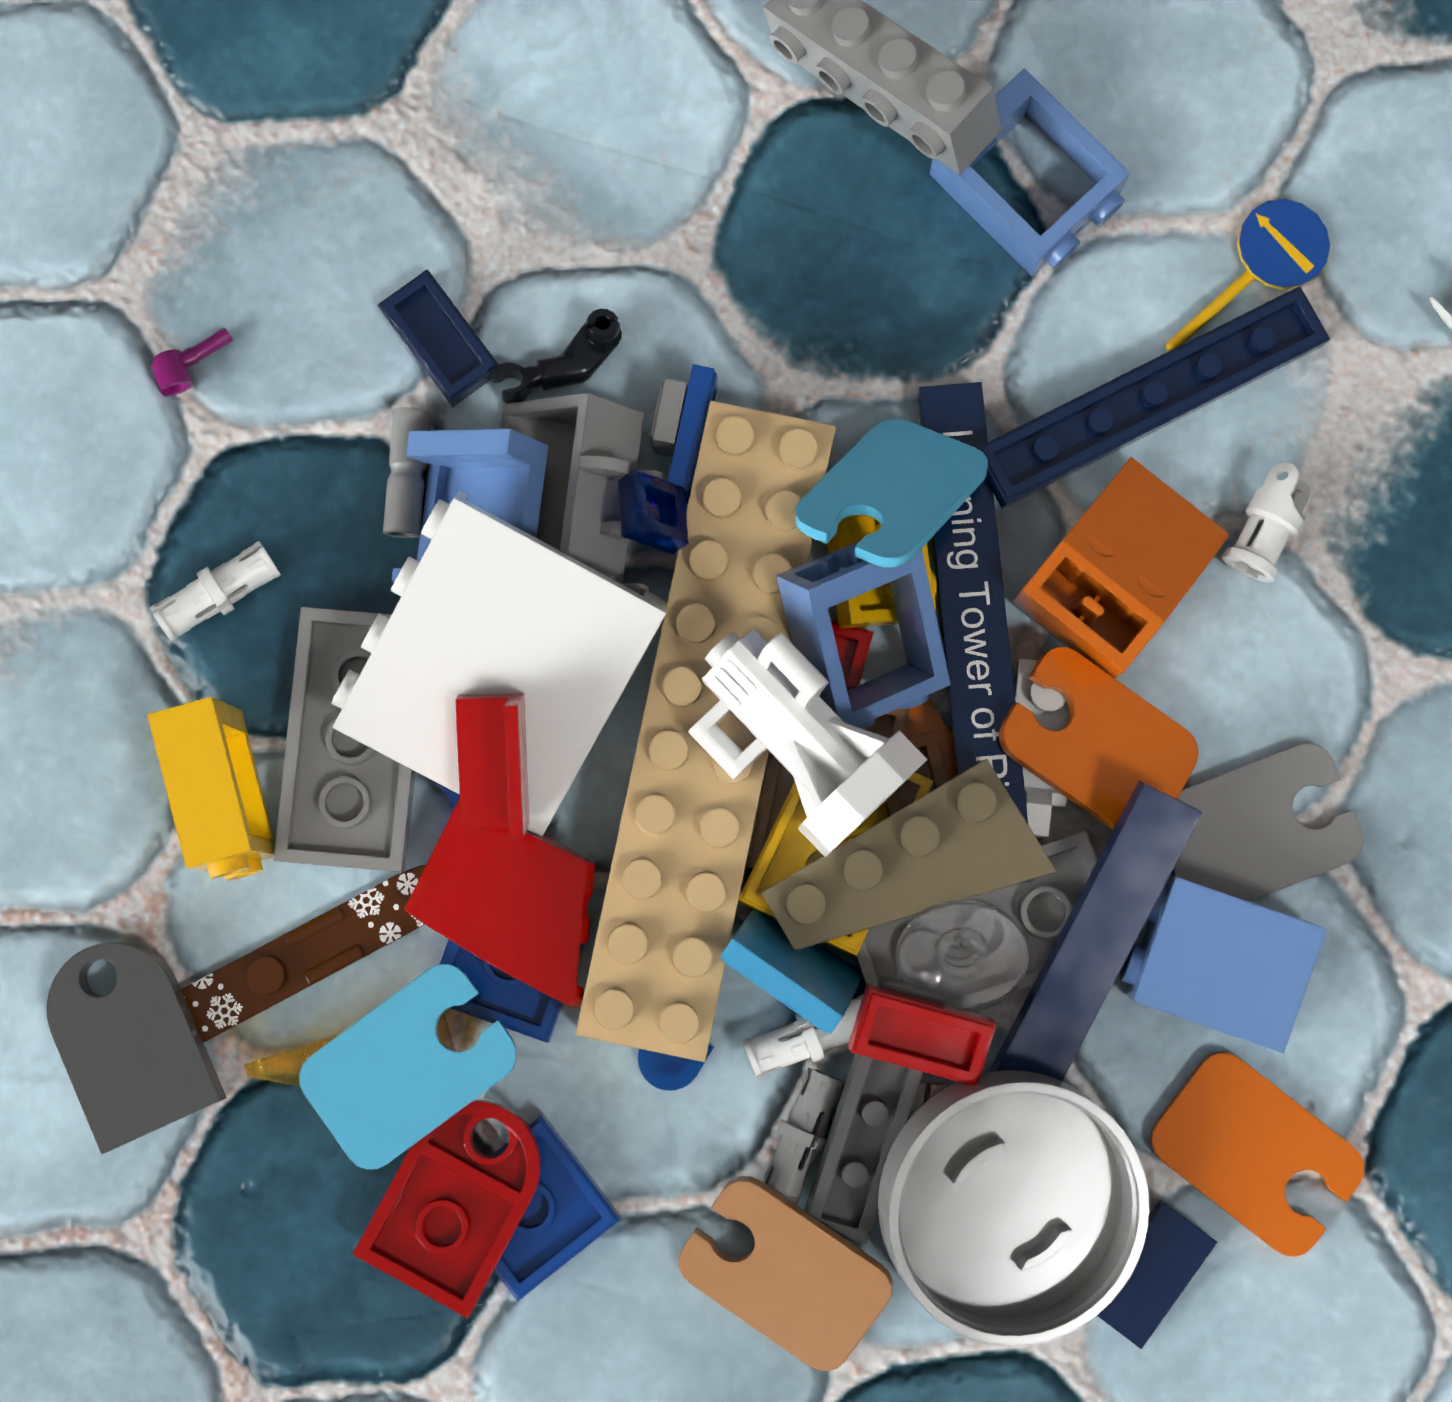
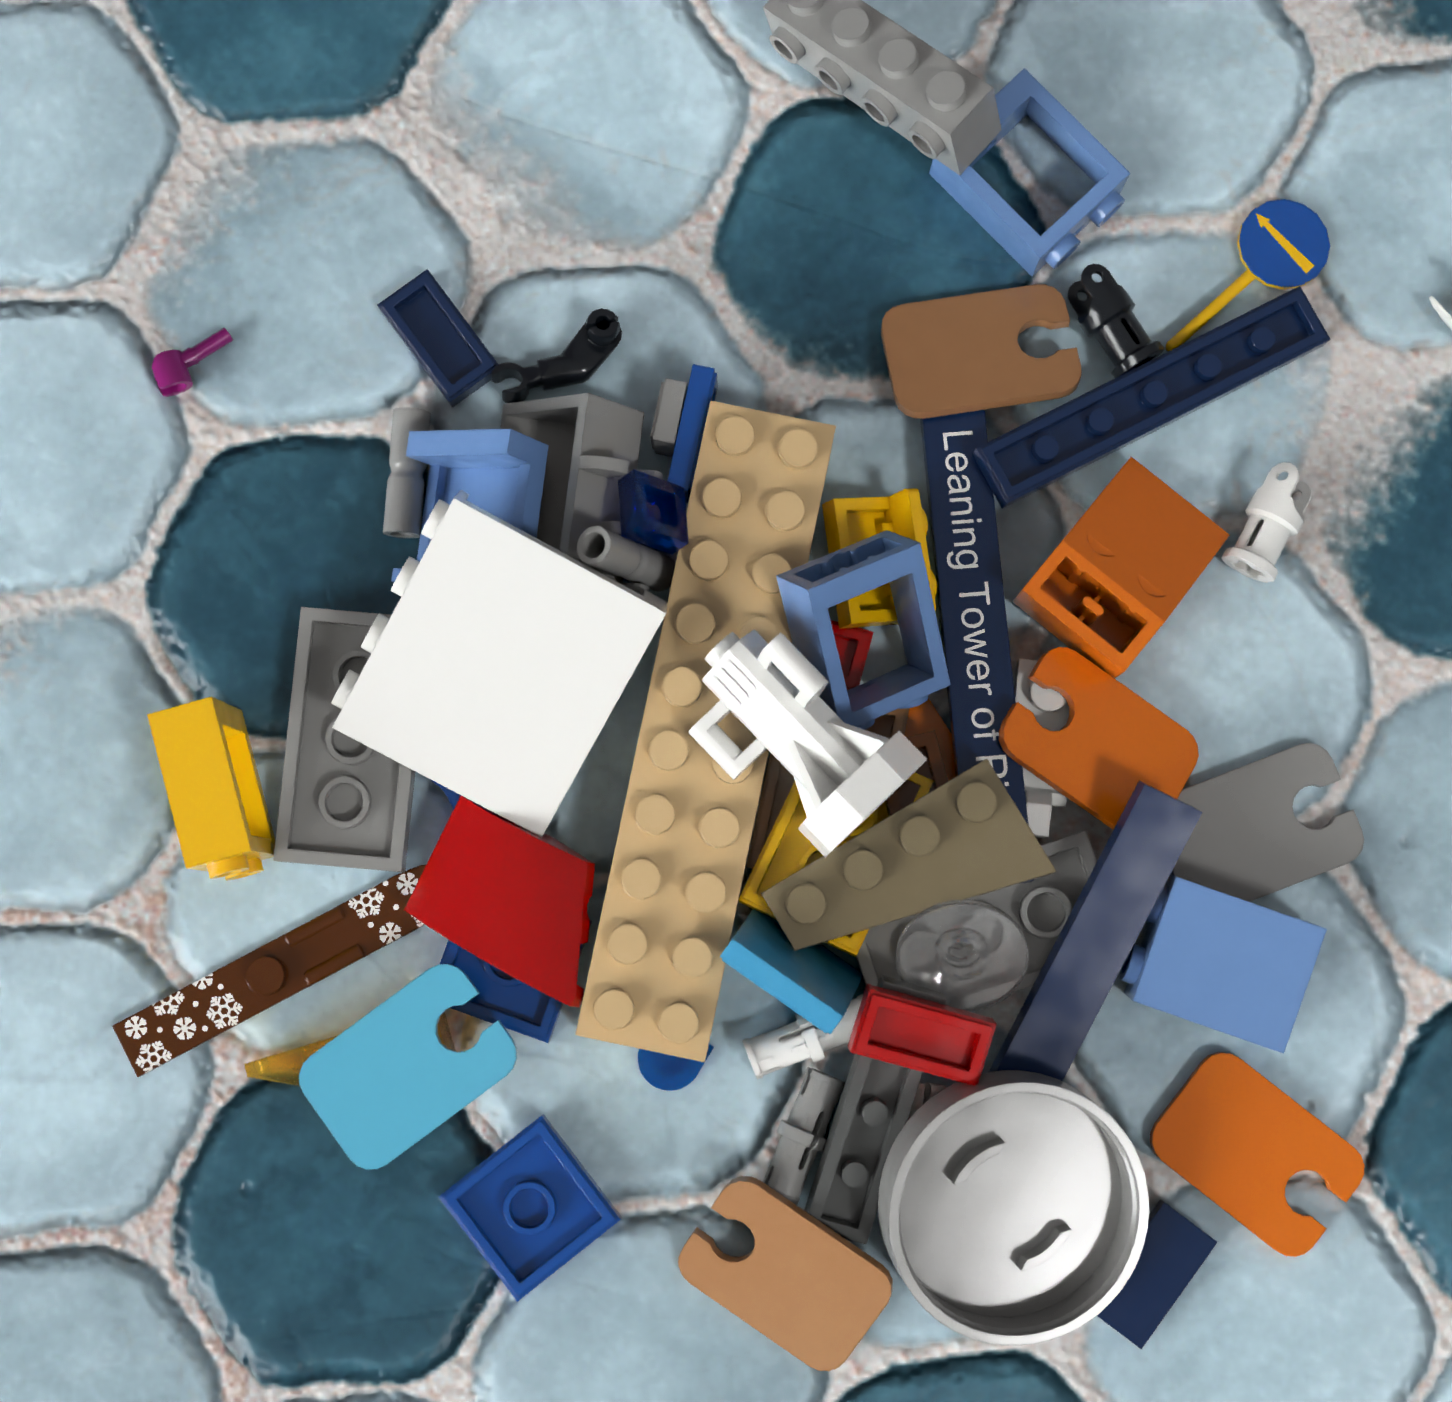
(131, 1051): dark grey tile -> none
(215, 591): white pin -> none
(454, 1208): red tile -> none
(493, 762): red panel -> none
(625, 558): none -> light grey piece
(900, 478): medium azure piece -> none
(967, 354): none -> medium nougat piece
(1110, 319): none -> black piece

